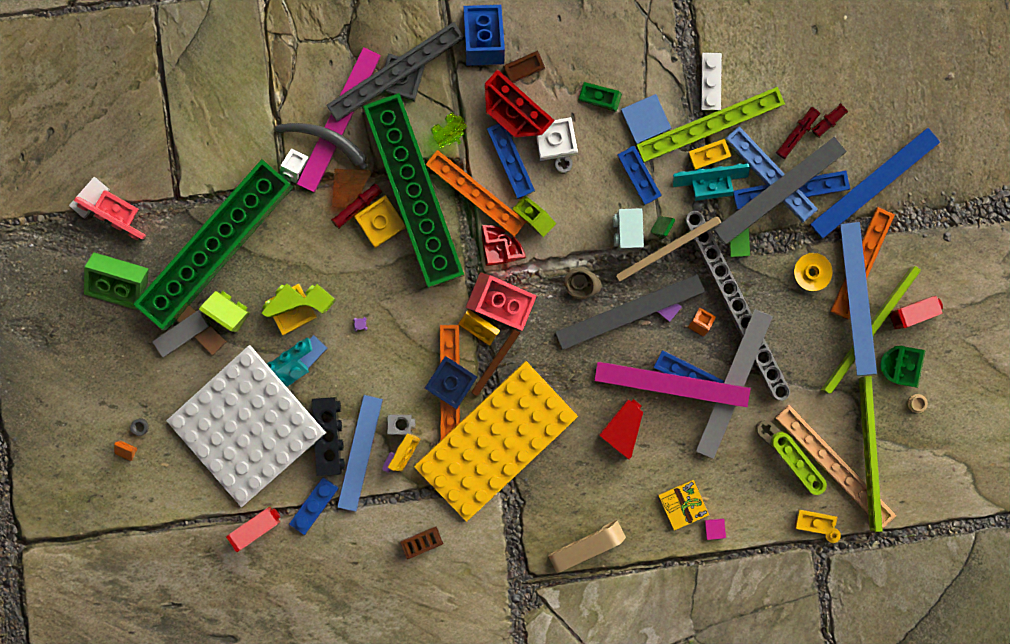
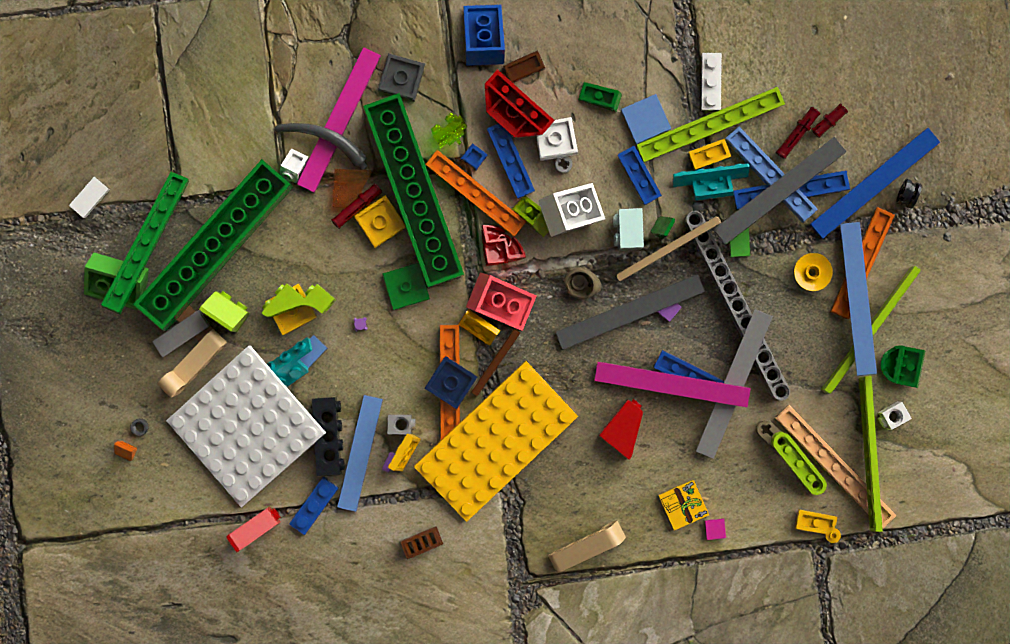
(115, 211): coral bracket -> none
(145, 243): none -> green plate
(198, 358): none -> tan beam
(395, 71): dark grey tile -> none
(406, 286): none -> green plate
(474, 156): none -> blue tile
(571, 209): none -> white brick
(702, 322): orange slope -> none
(901, 412): none -> white brick
(909, 193): none -> black wheel
(916, 312): slope -> none
(917, 403): tan plate -> none

